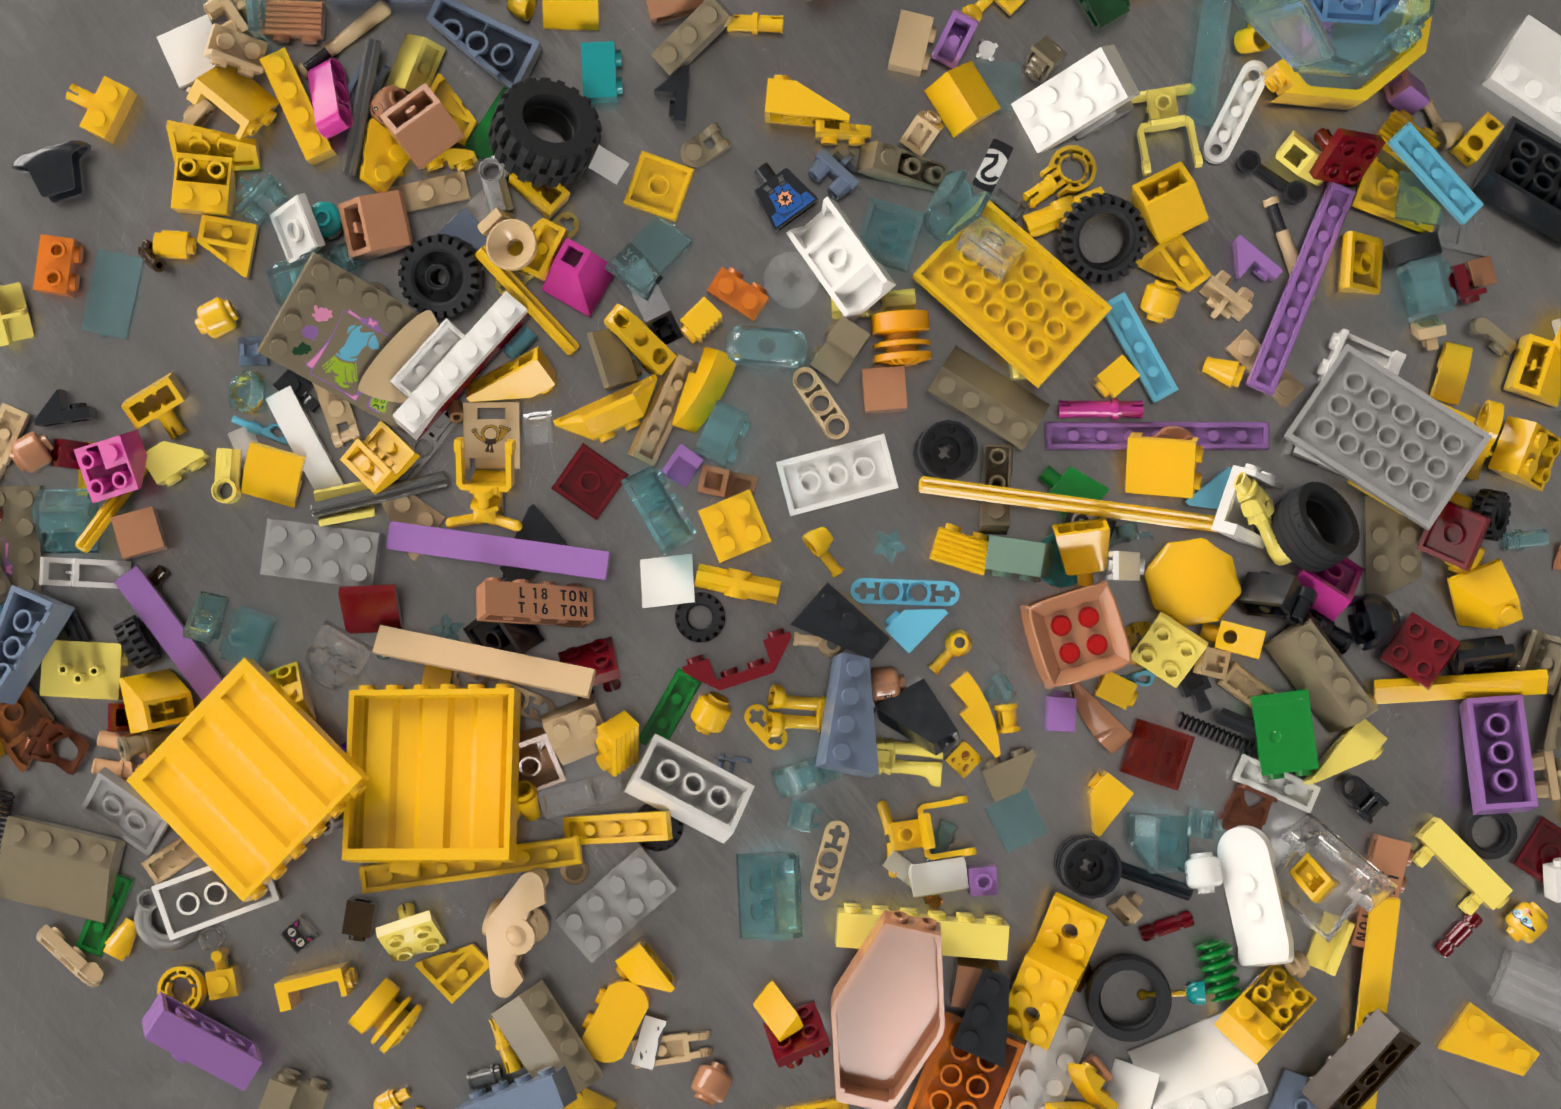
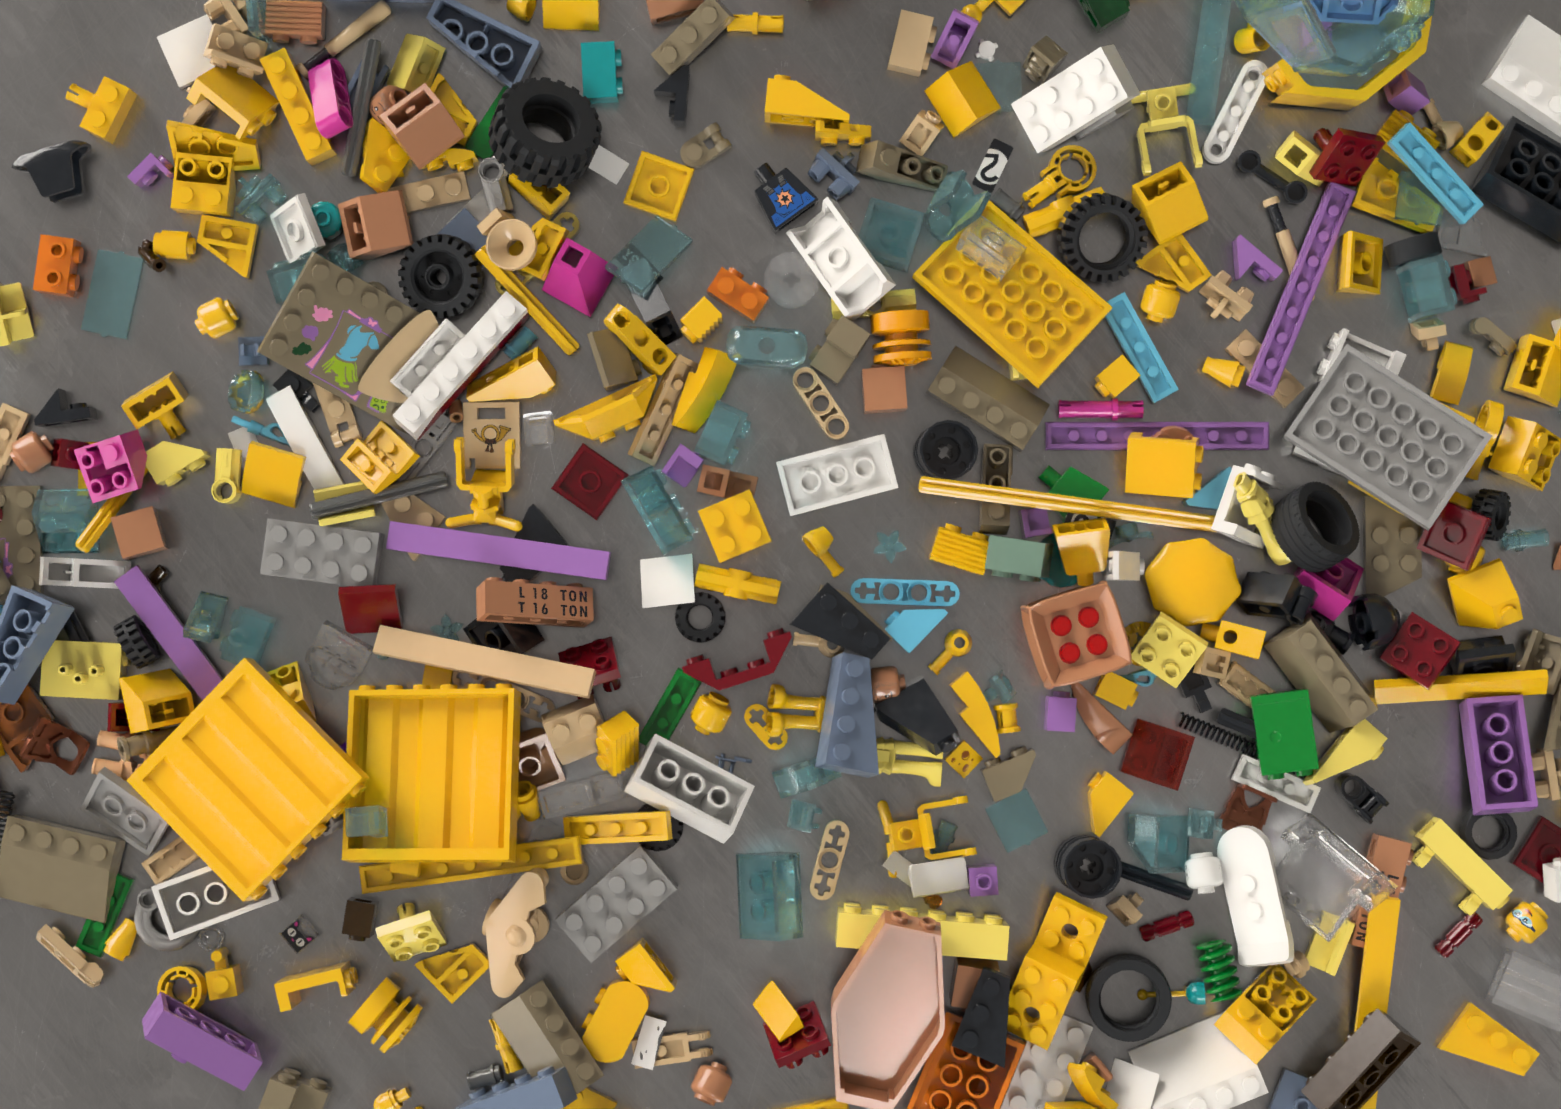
(147, 170): none -> medium lavender bracket
(366, 821): none -> clear light blue panel
(1034, 522): none -> medium lavender panel
(1313, 878): yellow slope -> none

